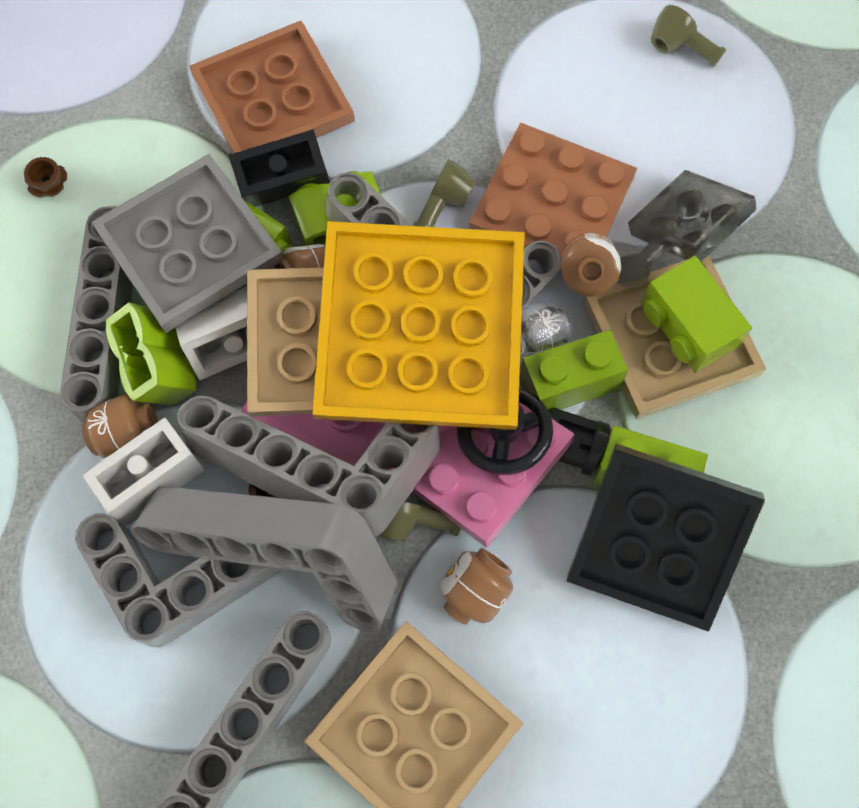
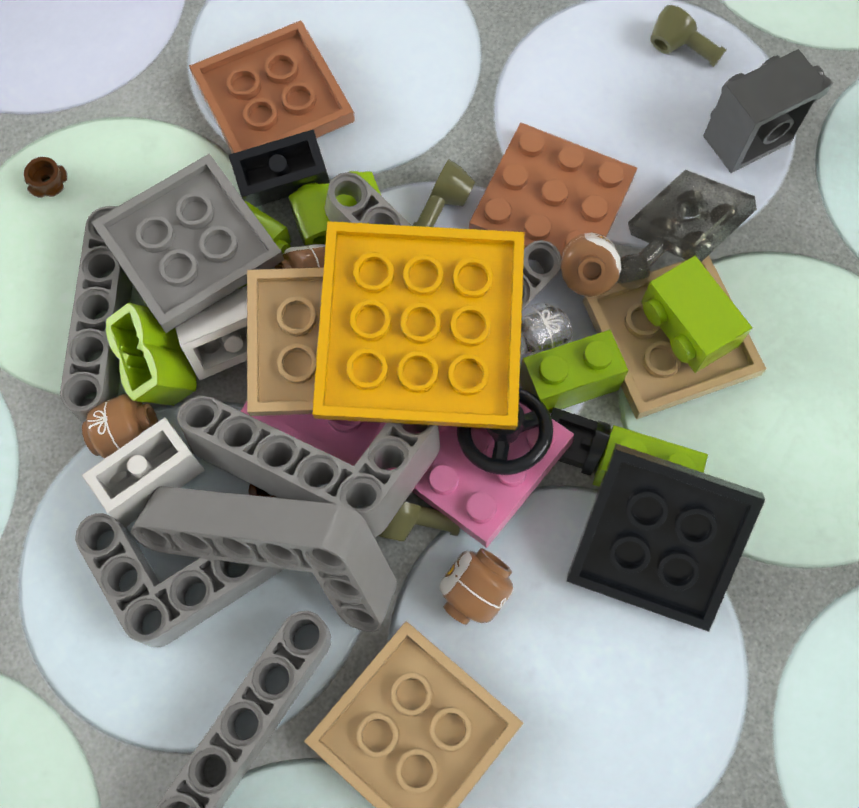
(764, 109): none -> dark grey hinge

